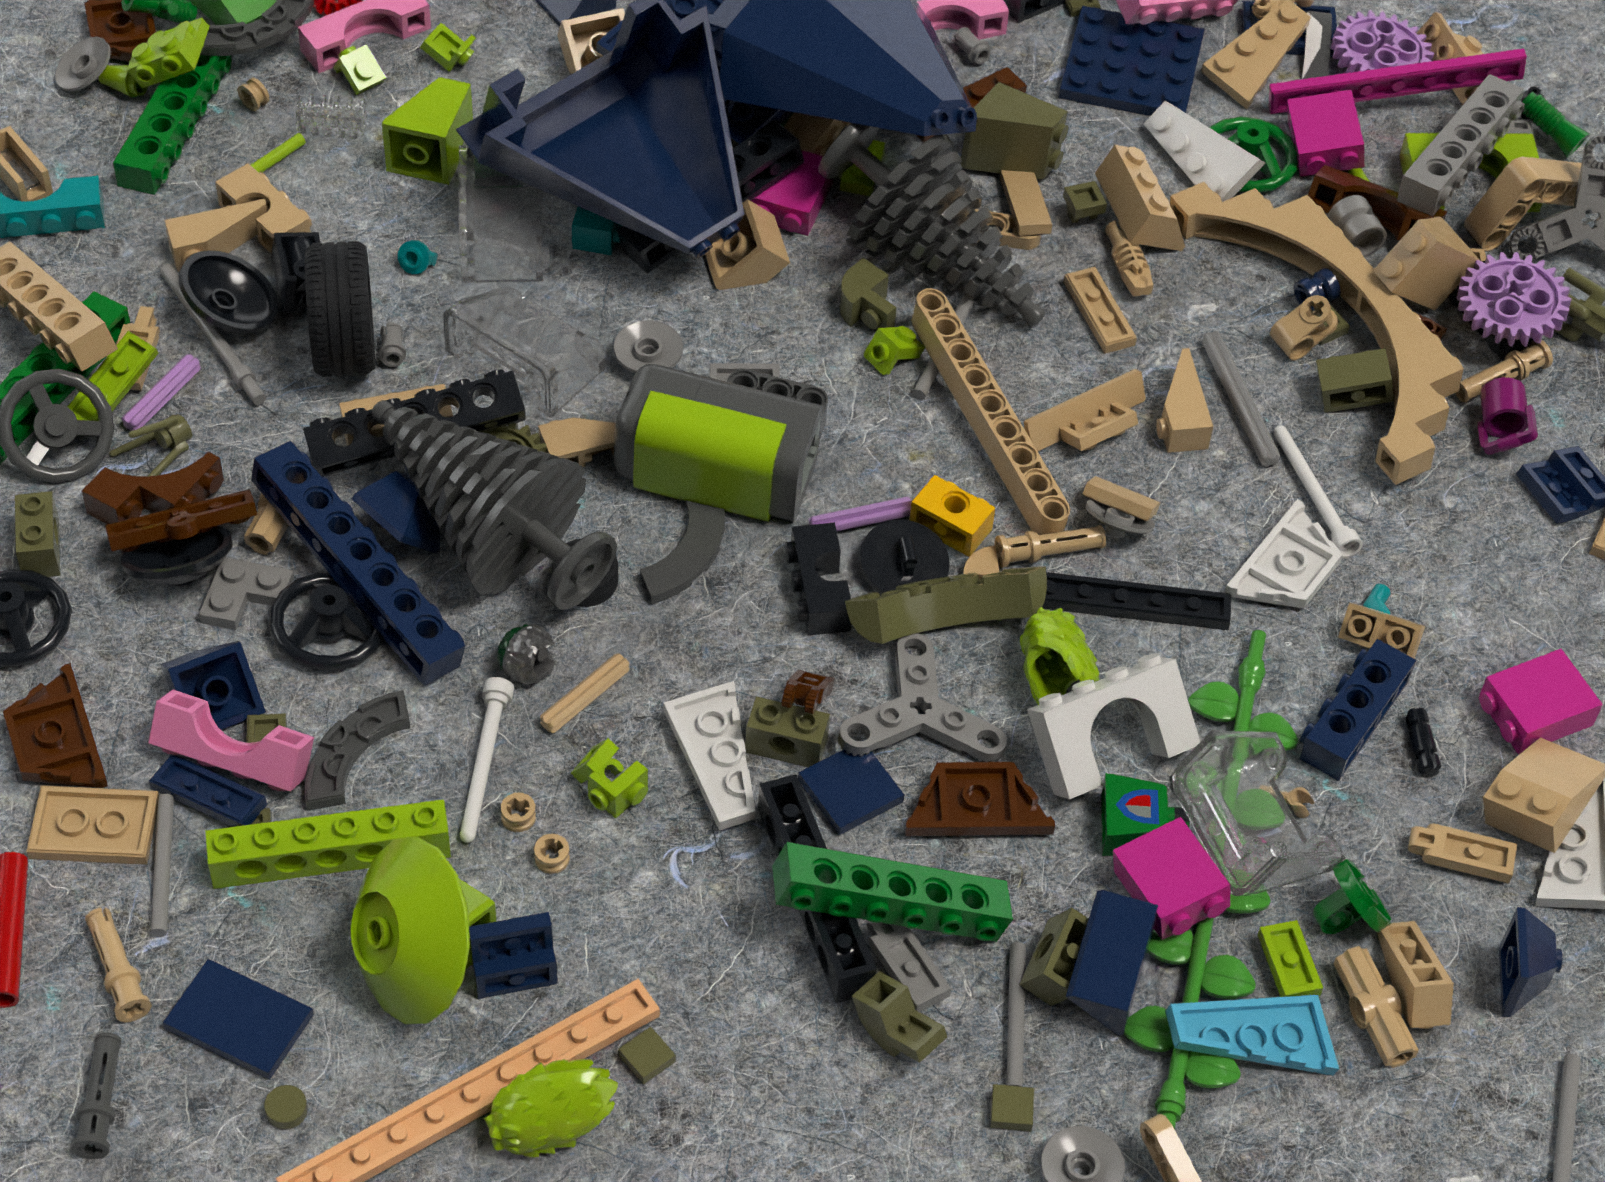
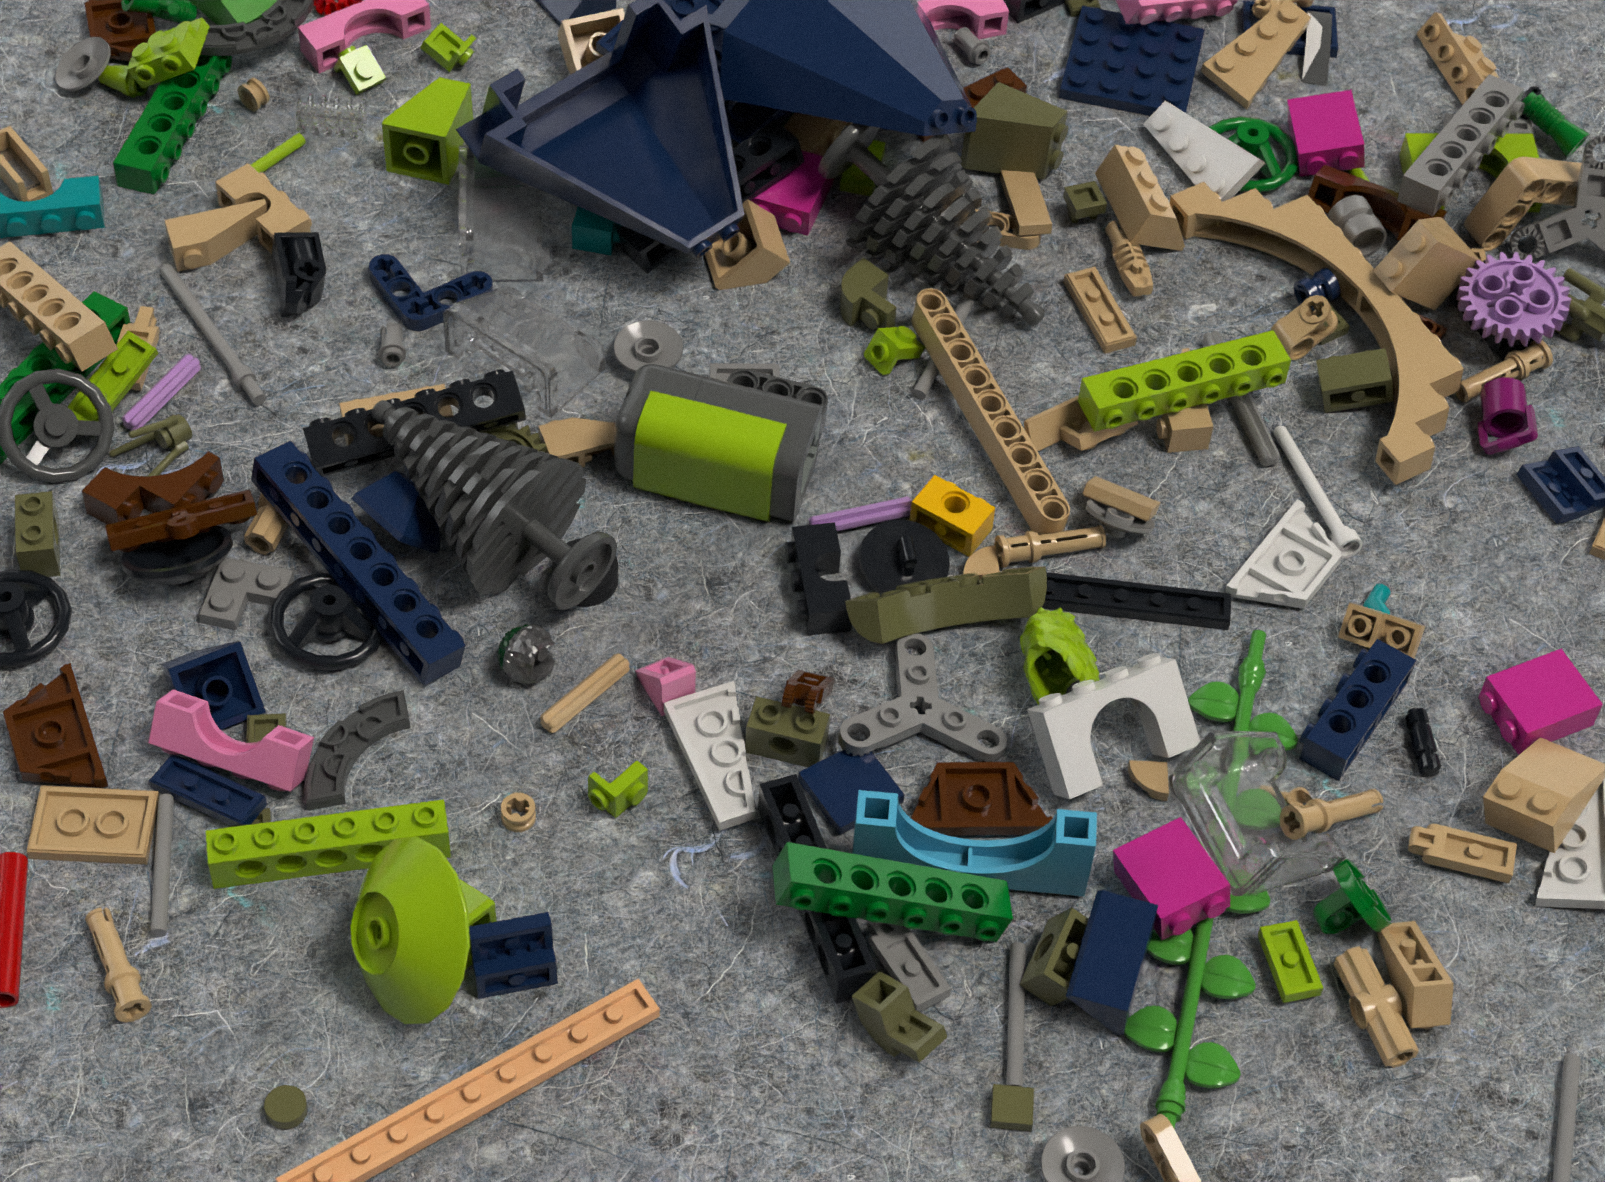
(96, 1110): dark grey pin -> none
(228, 292): black dish -> none
(238, 1019): dark blue tile -> none
(339, 309): black tyre -> none
(415, 257): teal plate -> none
(416, 302): none -> dark blue beam
(496, 695): white piece -> none
(548, 864): tan bush -> none
(550, 1107): lime head -> none
(597, 760): lime tile -> none
(647, 1055): olive tile -> none
(667, 680): none -> bright pink slope
(690, 557): dark grey tile -> none
(1044, 861): none -> medium azure arch
(1133, 809): green torso -> none
(1151, 777): none -> tan tile
(1183, 380): none -> lime brick
(1259, 1030): medium azure wing -> none
(1320, 814): none -> tan pin
(1378, 43): lavender gear -> none
(1405, 78): dark pink tile -> none
(1526, 960): dark blue slope -> none

